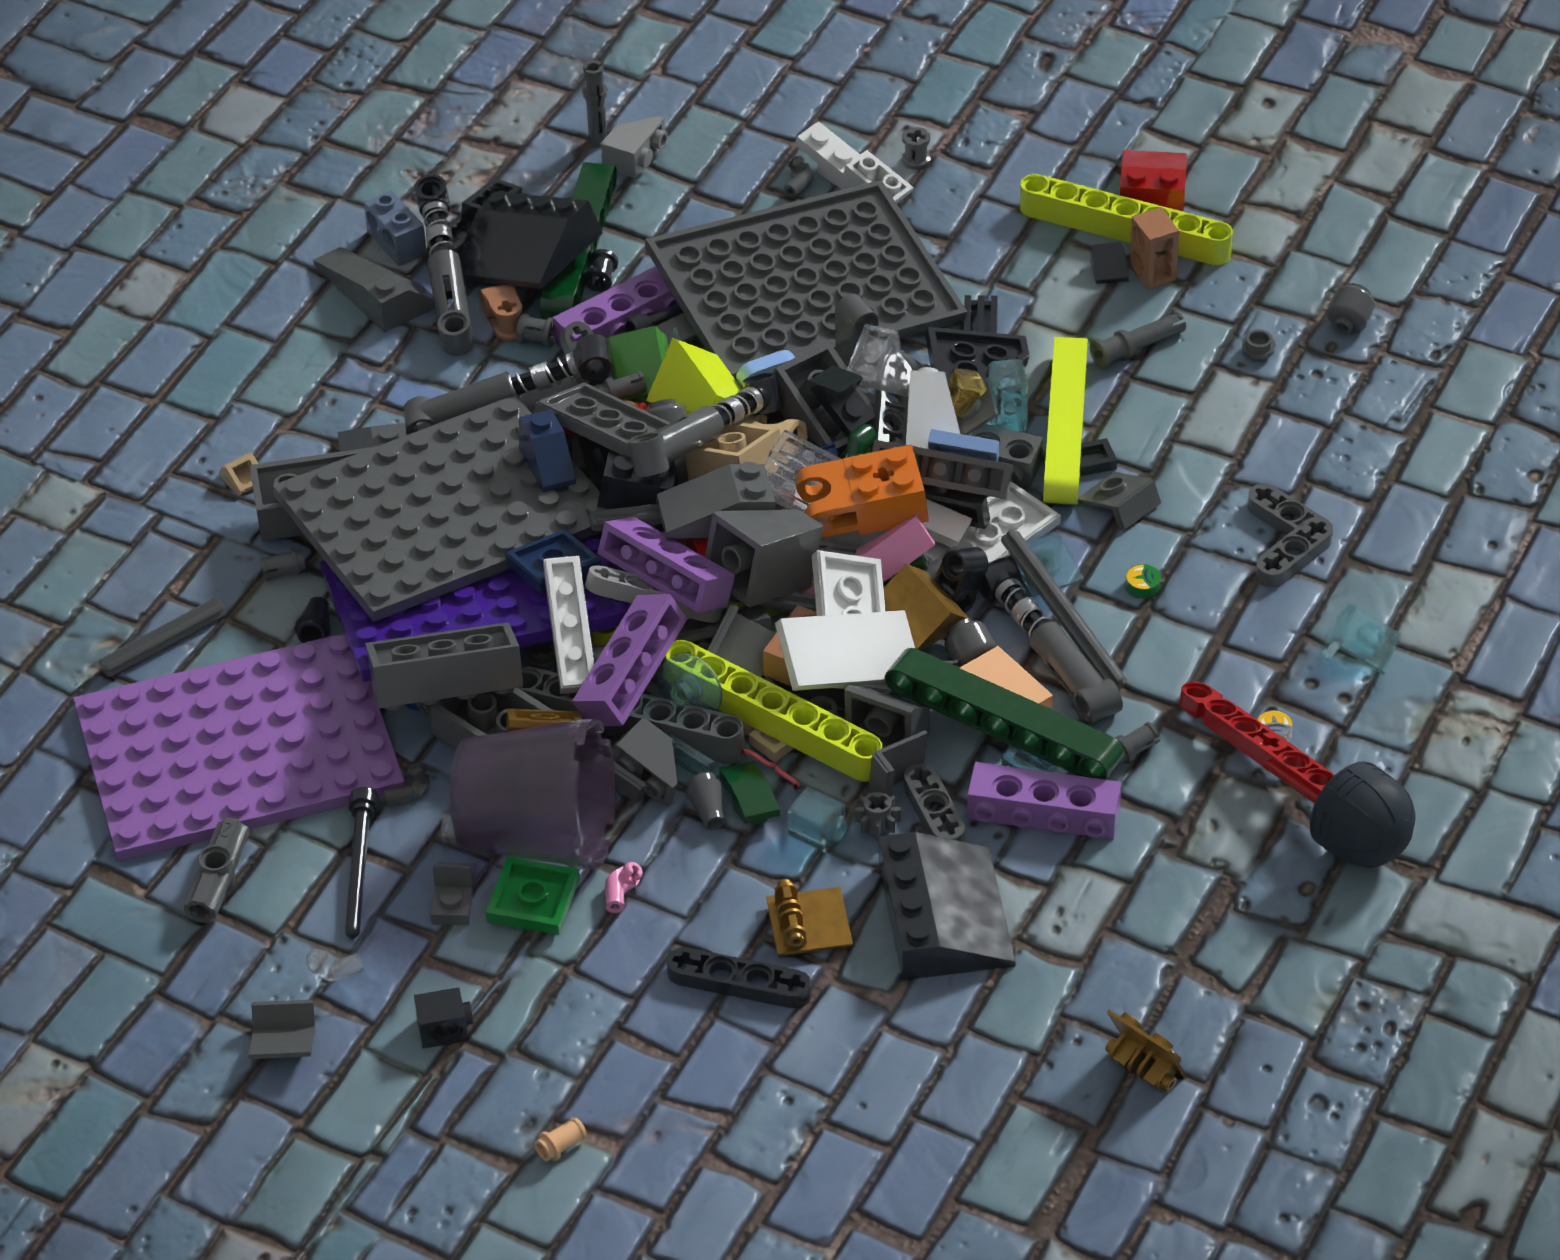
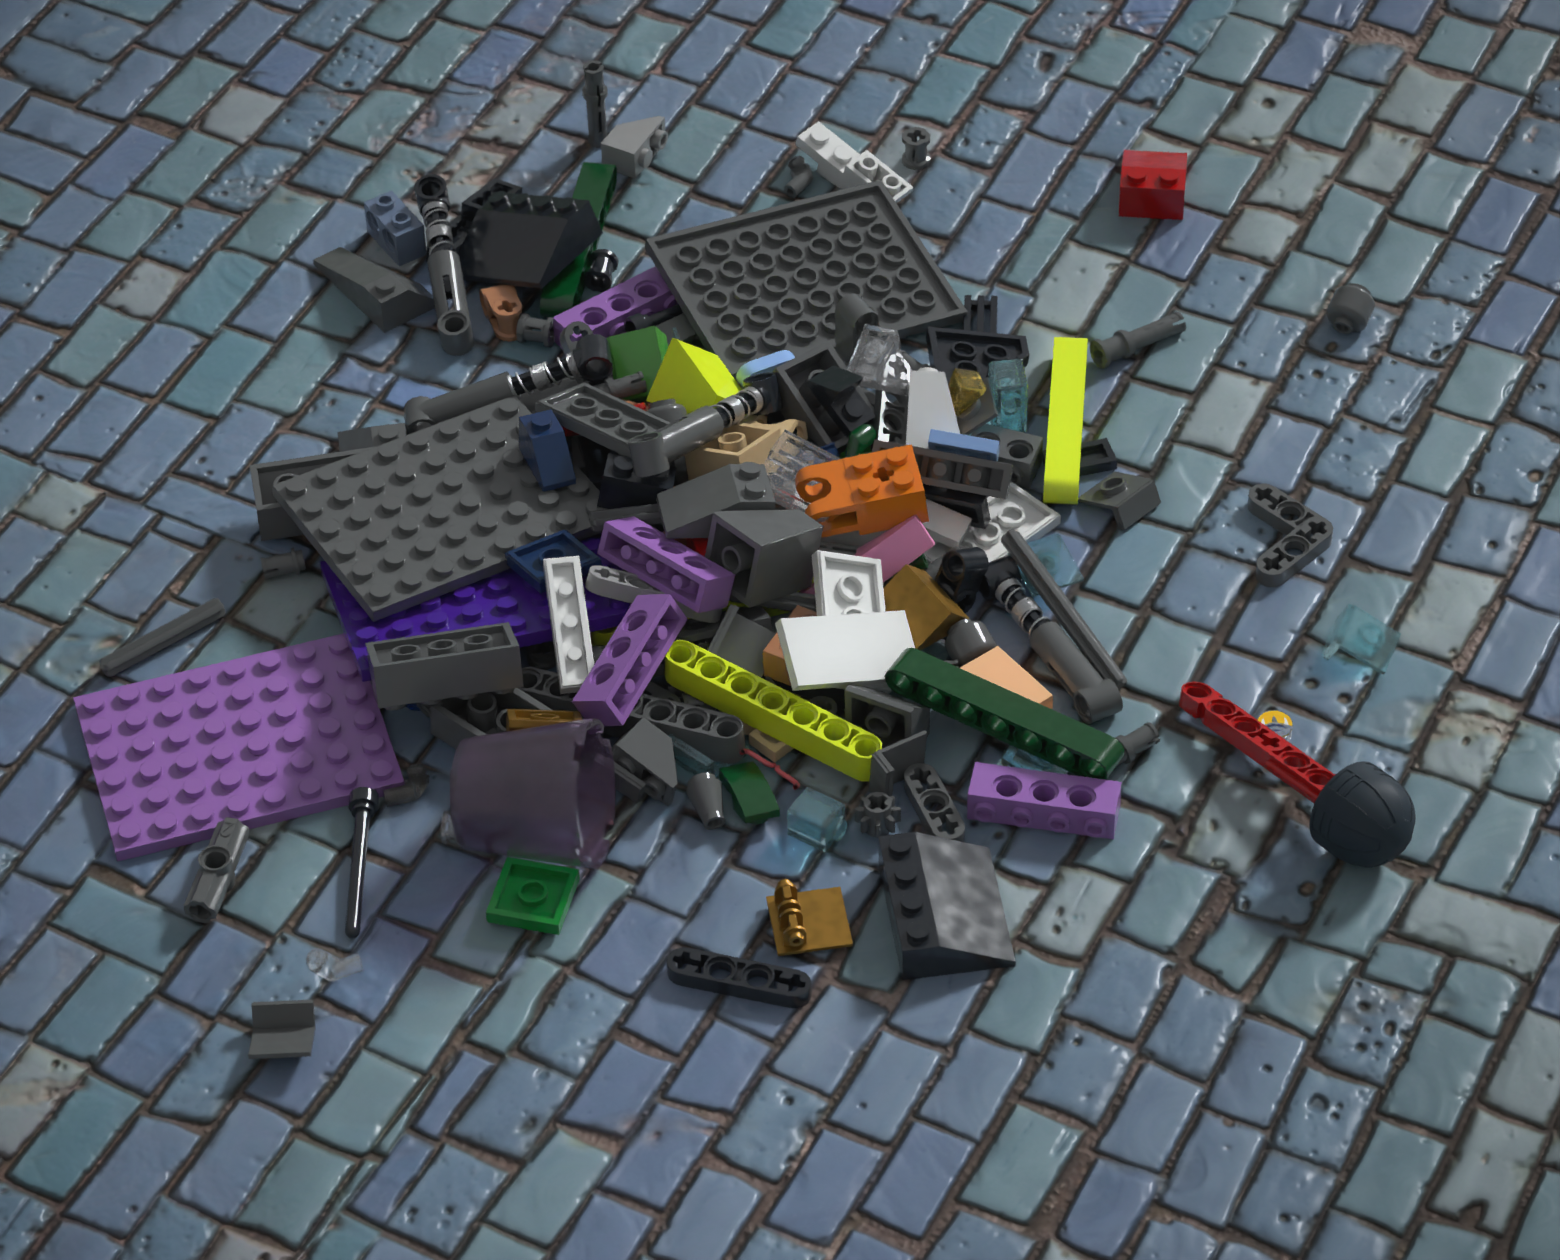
(238, 475): tan slope -> none
(313, 621): black cone -> none
(442, 1017): black brick -> none
(453, 893): dark grey slope -> none
(552, 1144): light nougat pin -> none
(620, 883): bright pink arm -> none
(690, 681): clear light blue dish -> none
(1109, 263): black slope -> none
(1112, 215): neon yellow beam -> none
(1143, 581): green tile -> none
(1146, 1054): pearl gold hinge -> none
(1154, 248): nougat brick -> none
(1258, 344): dark grey plate -> none

